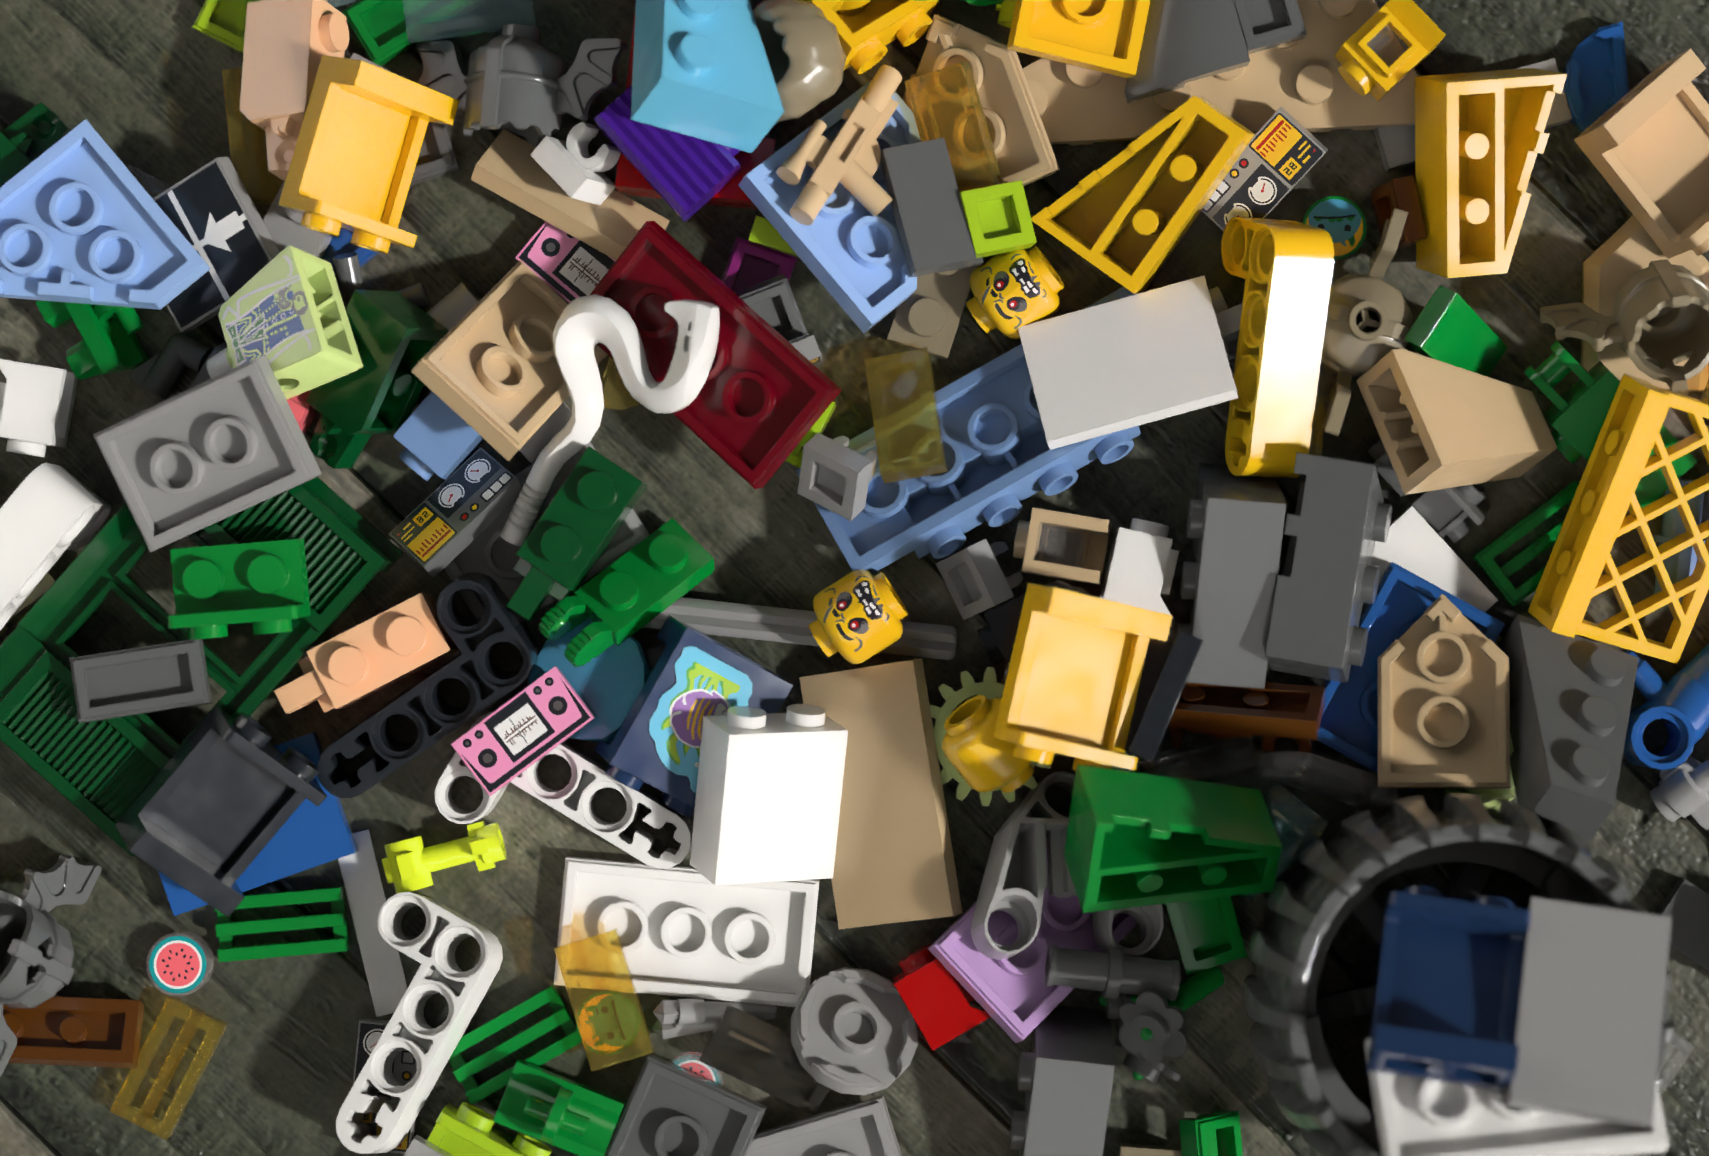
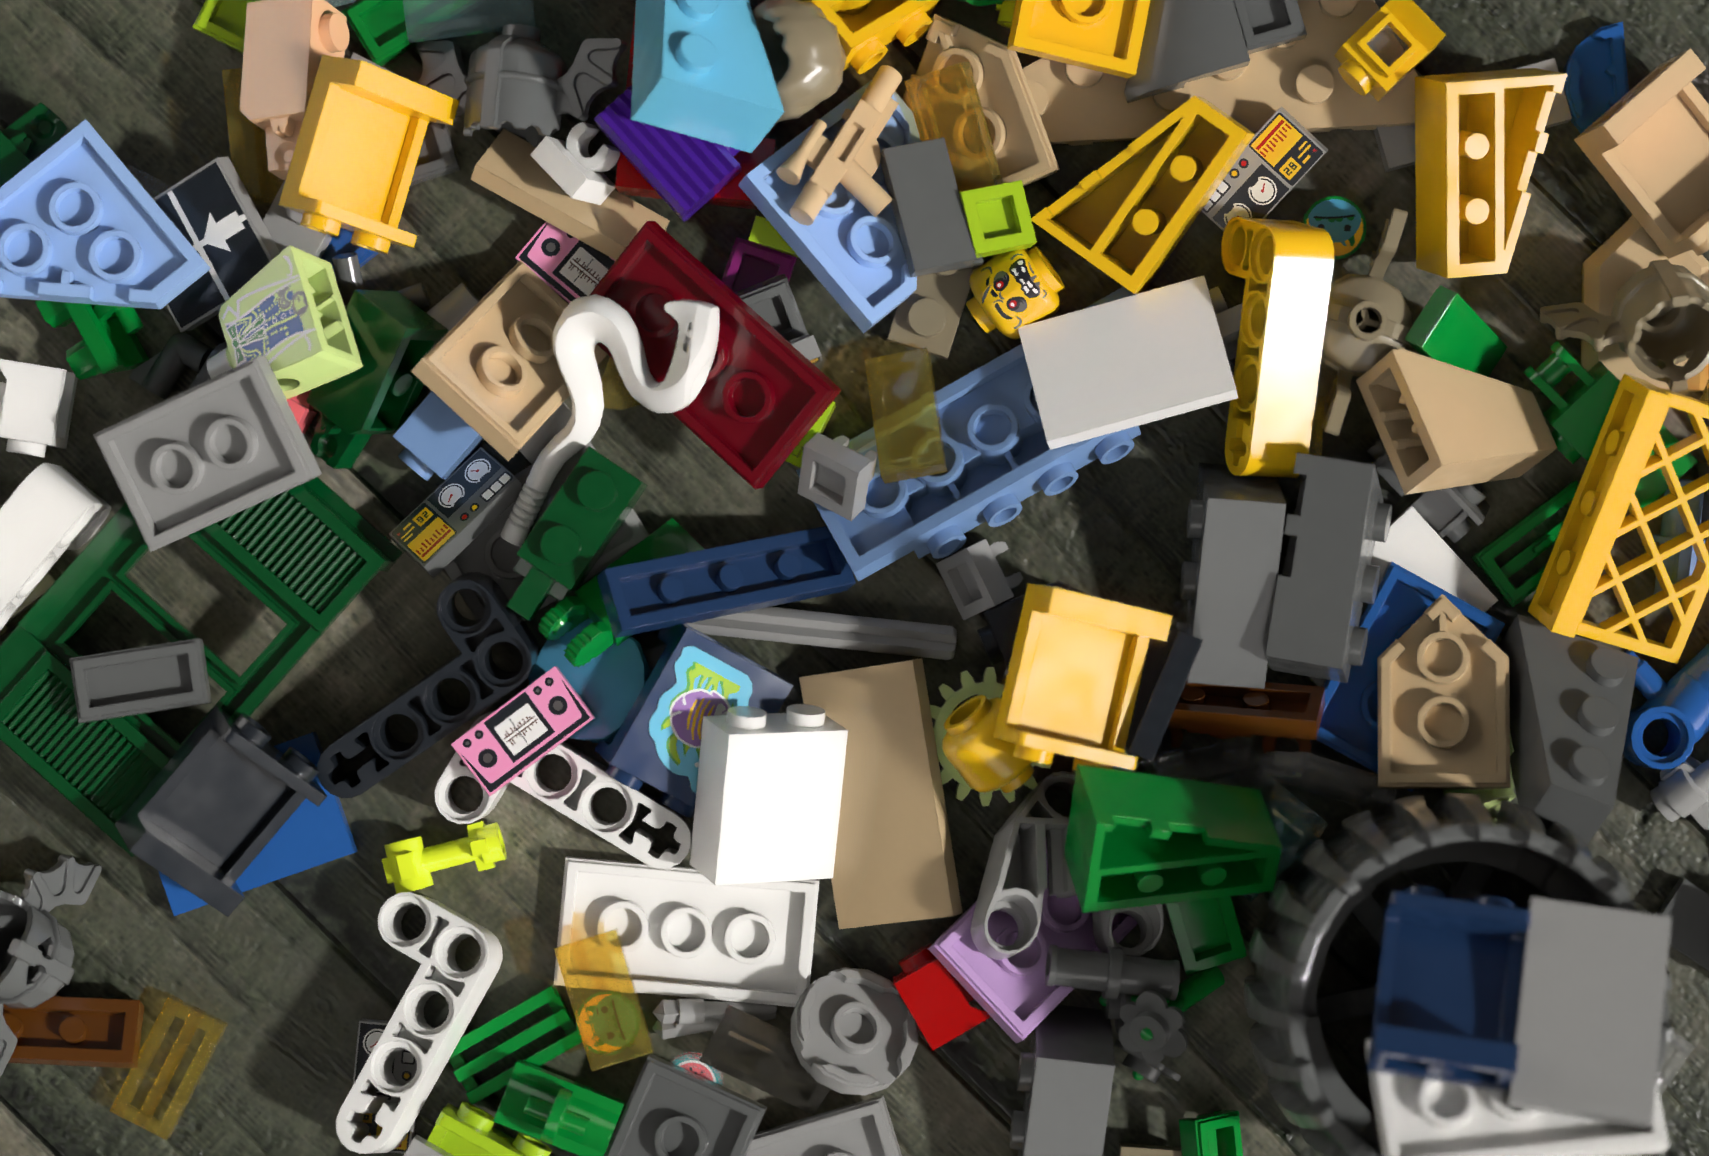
(180, 963): tile -> none
(239, 585): green bracket -> none
(337, 919): green tile -> none
(365, 900): white sticker -> none
(369, 657): light nougat hinge -> none
(723, 581): none -> dark blue plate
(857, 616): yellow head -> none
(1063, 545): tan window -> none
(1140, 566): white window -> none
(1403, 195): reddish brown tile -> none

